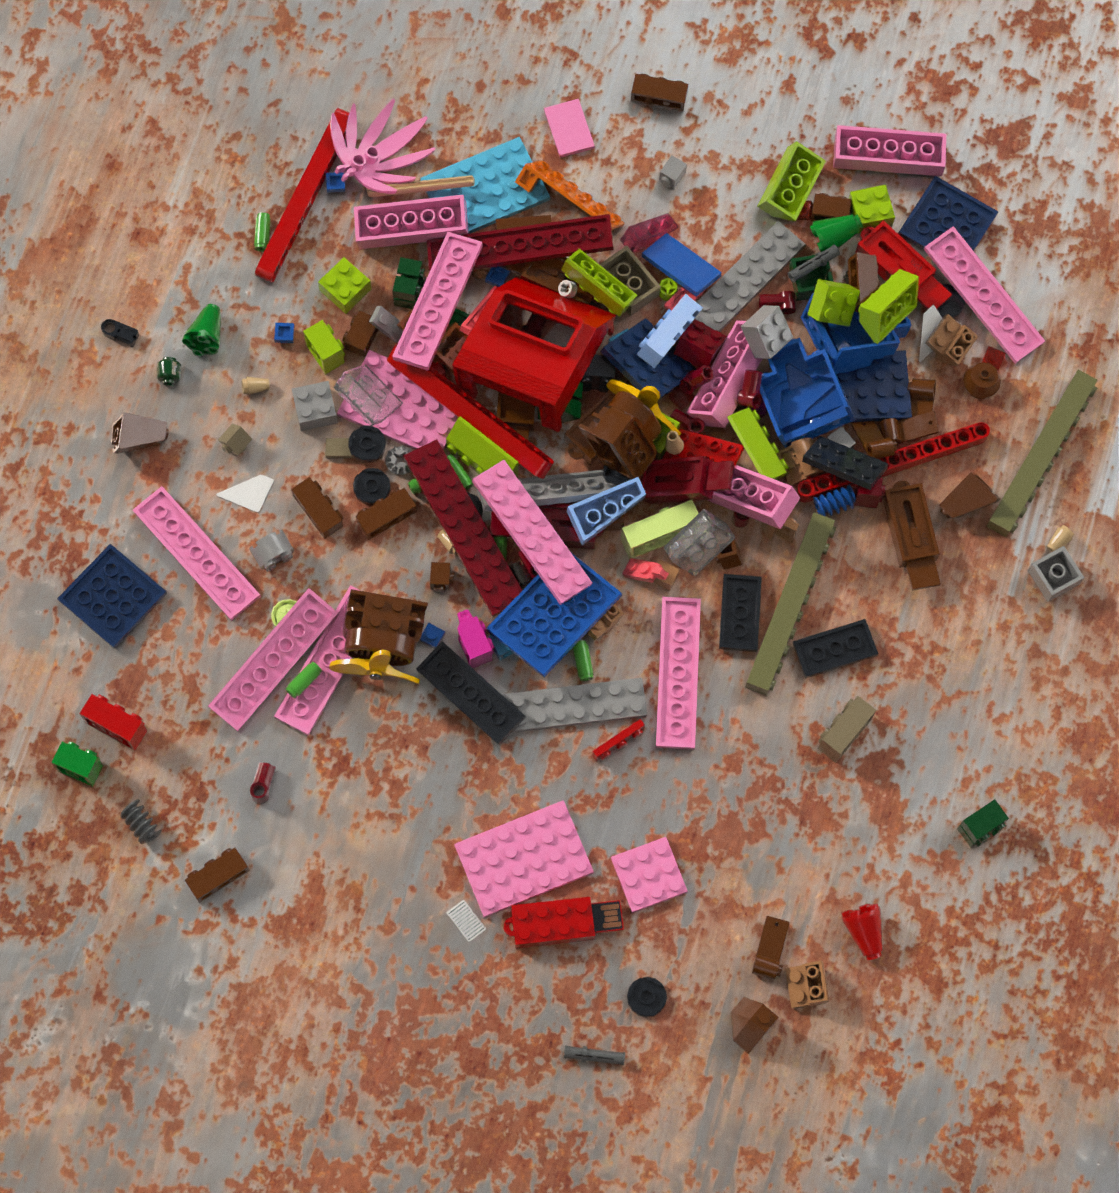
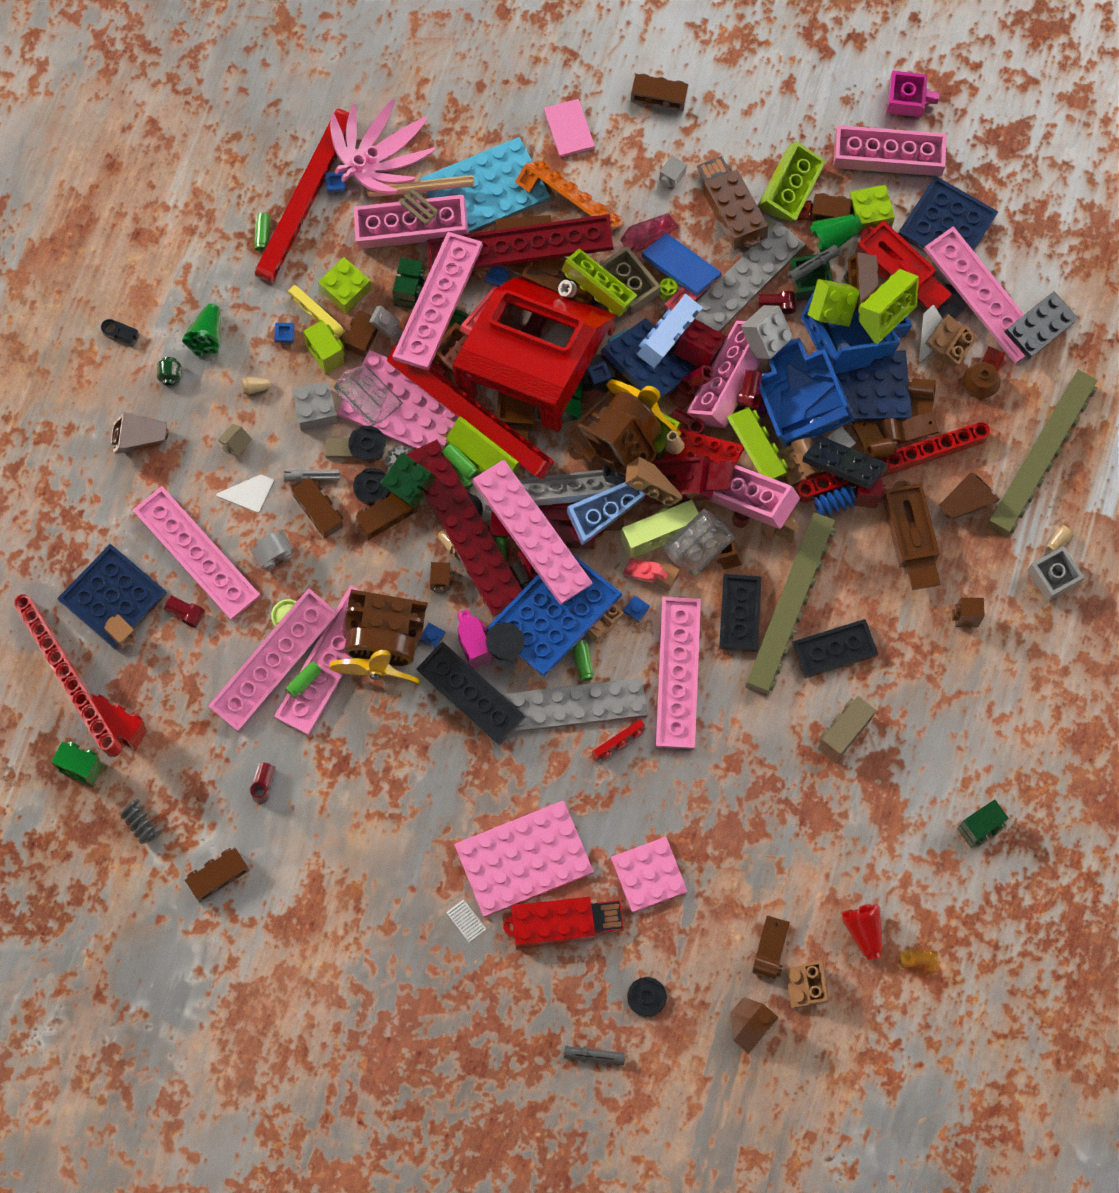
(68, 675): none -> red beam
(119, 630): none -> medium nougat brick
(188, 613): none -> dark red piece
(301, 475): none -> light grey axle
(315, 310): none -> light yellow beam
(405, 478): none -> dark green piece
(408, 197): none -> dark tan tile
(459, 460): none -> bright green piece
(504, 641): none -> black tile
(599, 374): none -> dark blue tile
(636, 608): none -> blue plate
(649, 480): none -> medium nougat slope
(732, 204): none -> reddish brown piece
(909, 94): none -> dark pink hinge
(919, 958): none -> clear yellow leg
(968, 612): none -> reddish brown brick
(1041, 325): none -> plate

